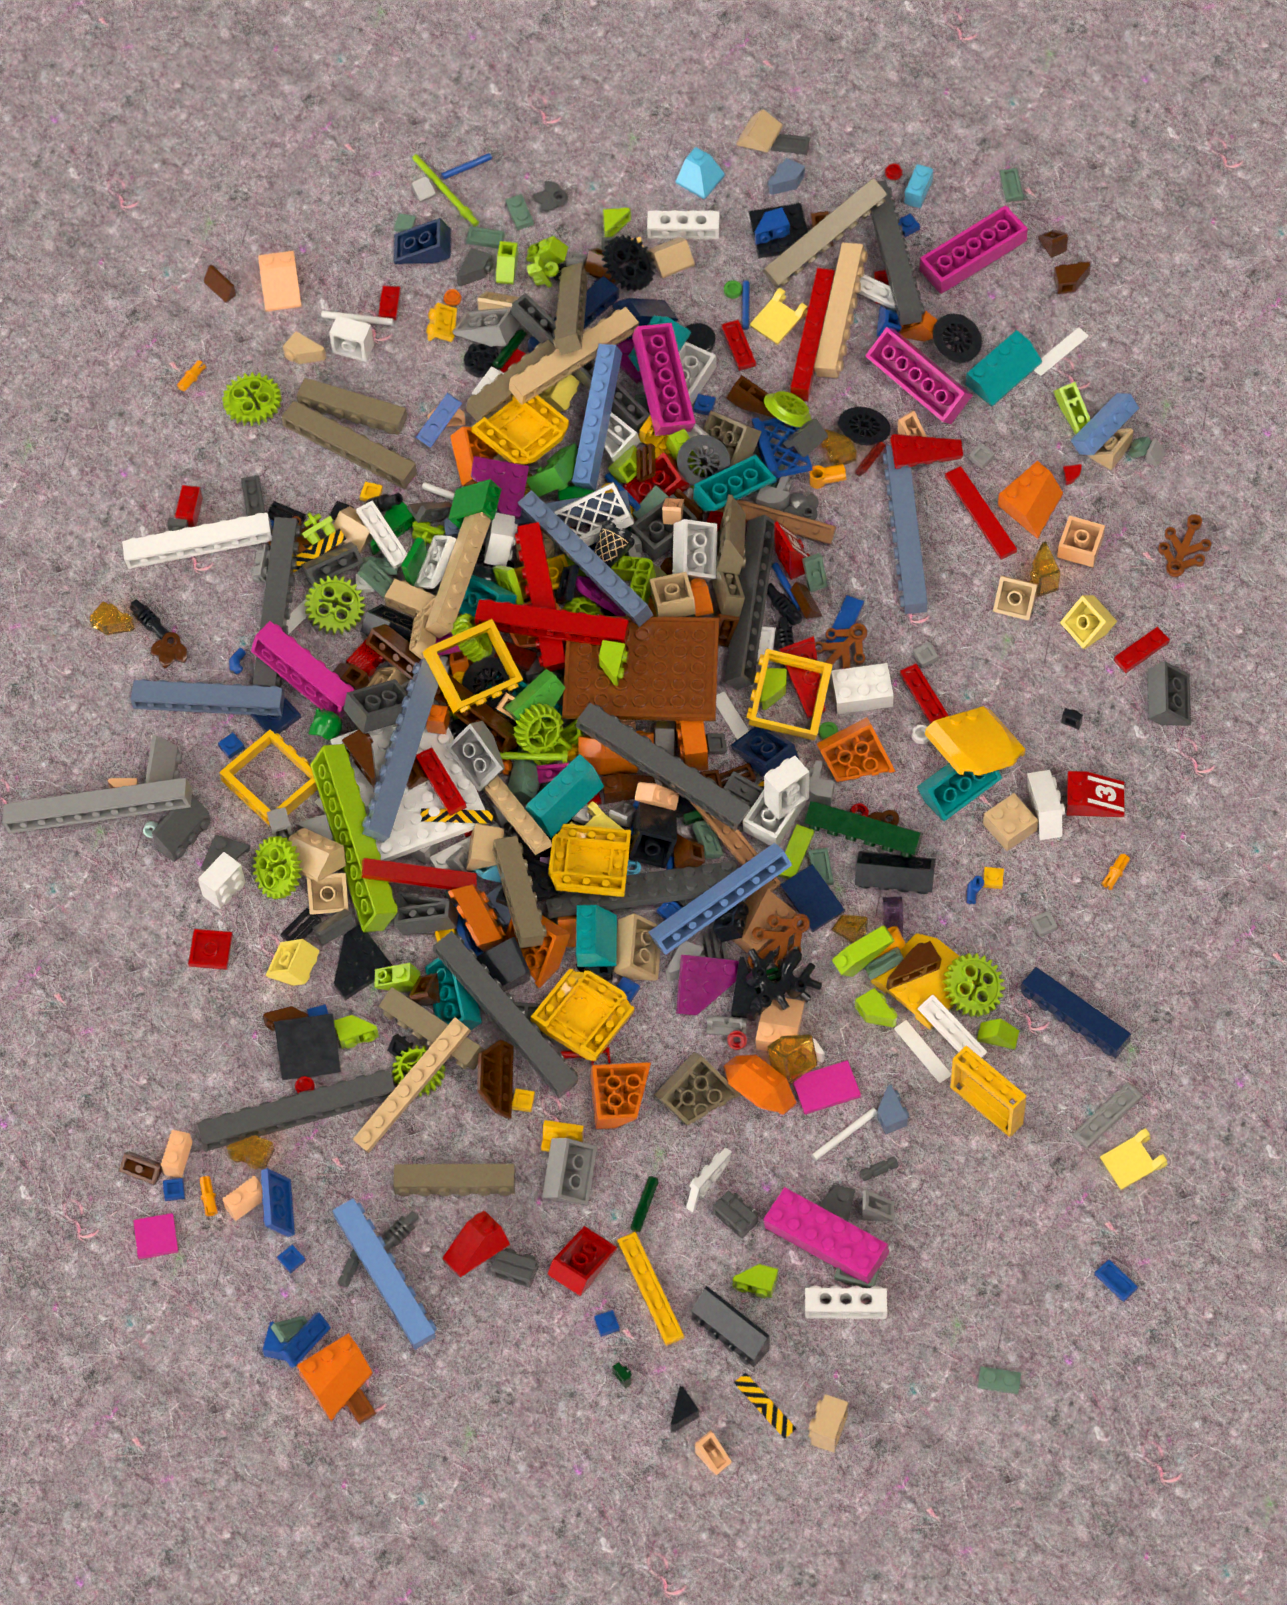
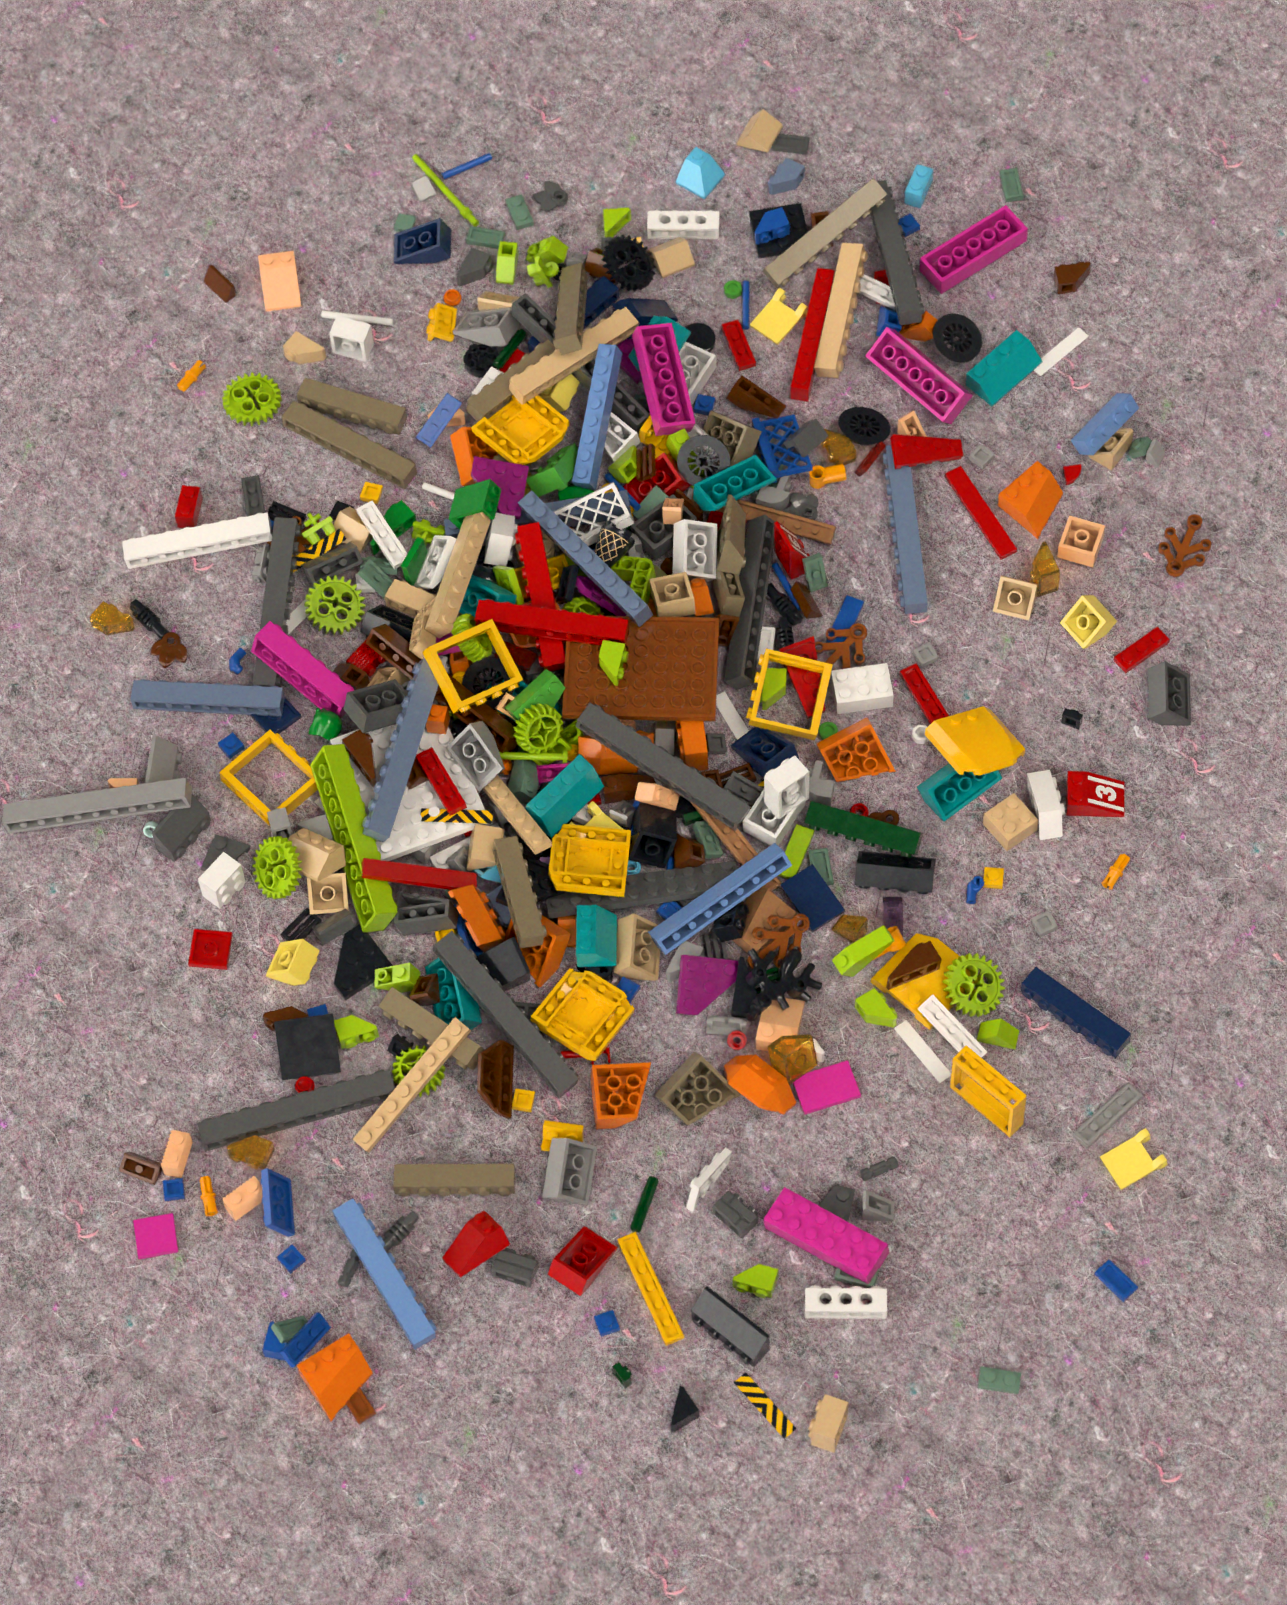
(177, 524): dark grey plate -> none
(385, 502): black hinge -> none
(389, 302): red plate -> none
(430, 511): dark grey panel -> none
(712, 1453): light nougat slope -> none
(787, 408): lime piece -> none
(844, 1134): white bar -> none
(884, 963): sand green tile -> none
(890, 1111): sand blue slope -> none
(893, 171): red plate -> none
(1054, 242): reddish brown slope -> none
(1072, 406): lime slope -> none

